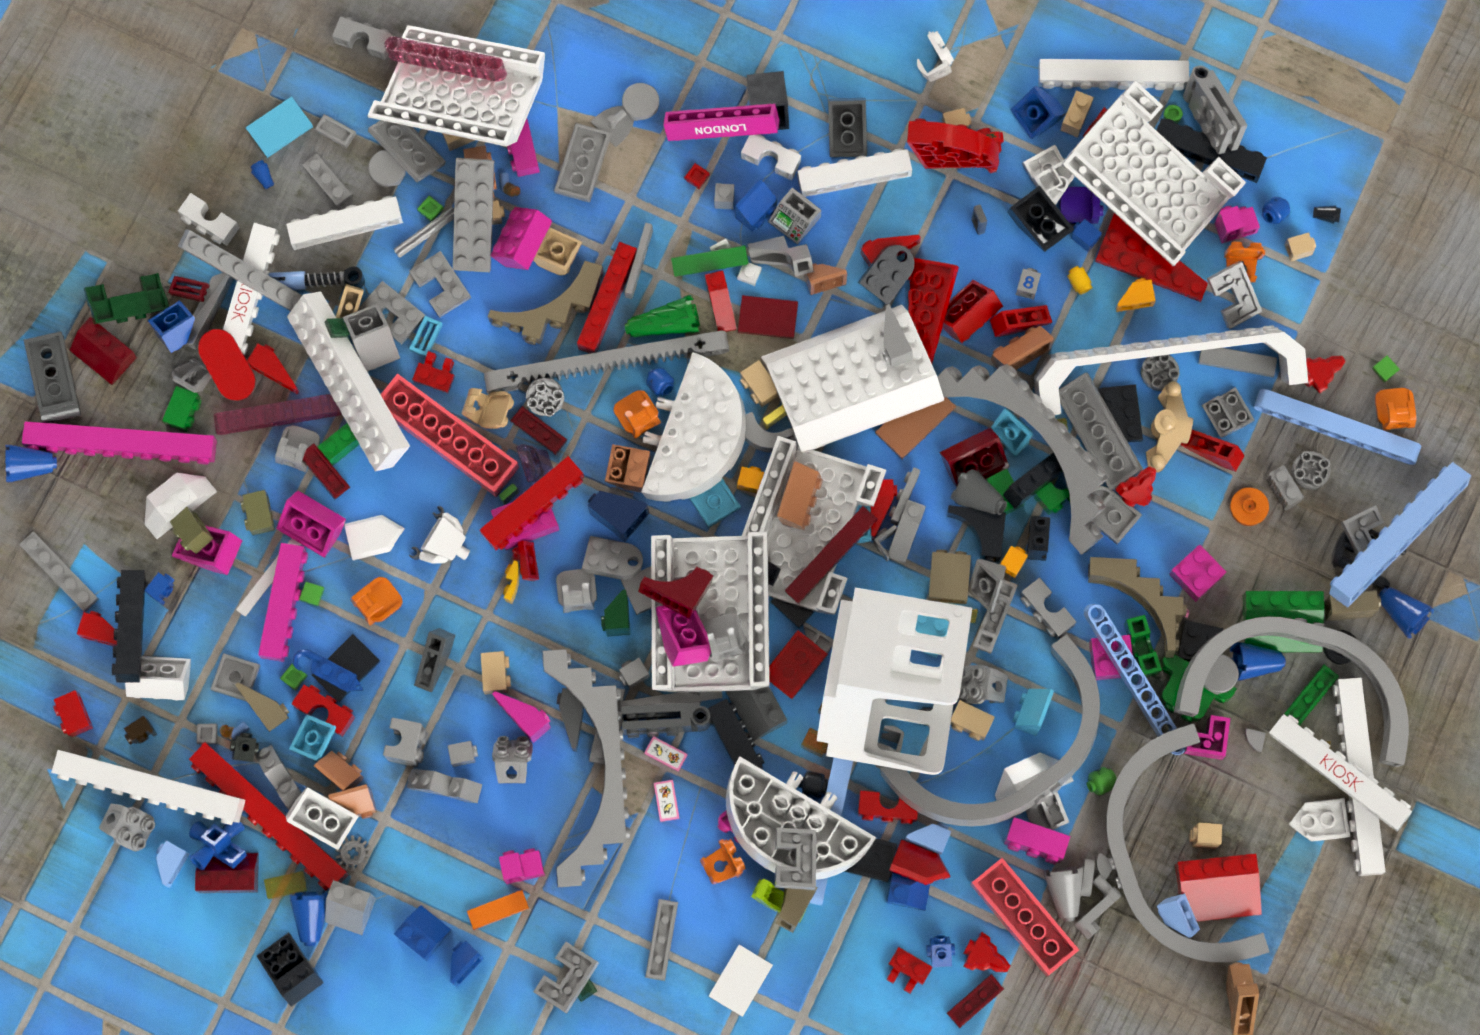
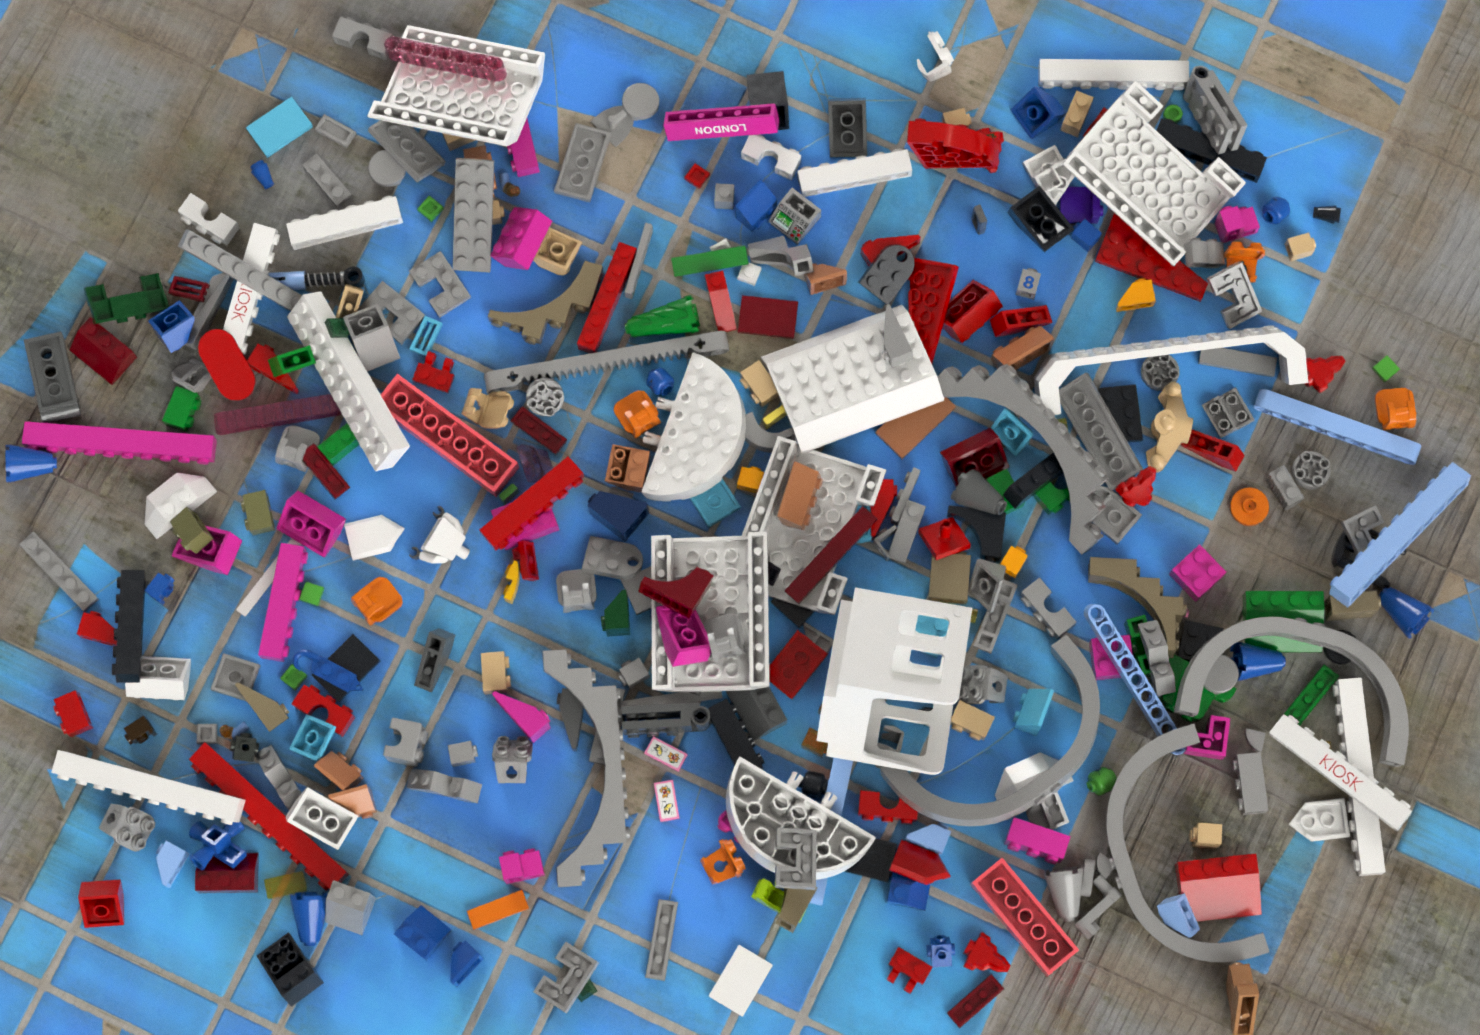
(102, 903): none -> red slope
(291, 361): none -> green brick
(348, 847): light grey gear -> none
(424, 233): light grey axle -> none
(944, 538): none -> red tile
(1038, 538): black hips -> none
(1079, 280): yellow brick -> none
(1157, 657): none -> light grey arch
(1204, 253): none -> light grey brick
(1250, 783): none -> light grey brick

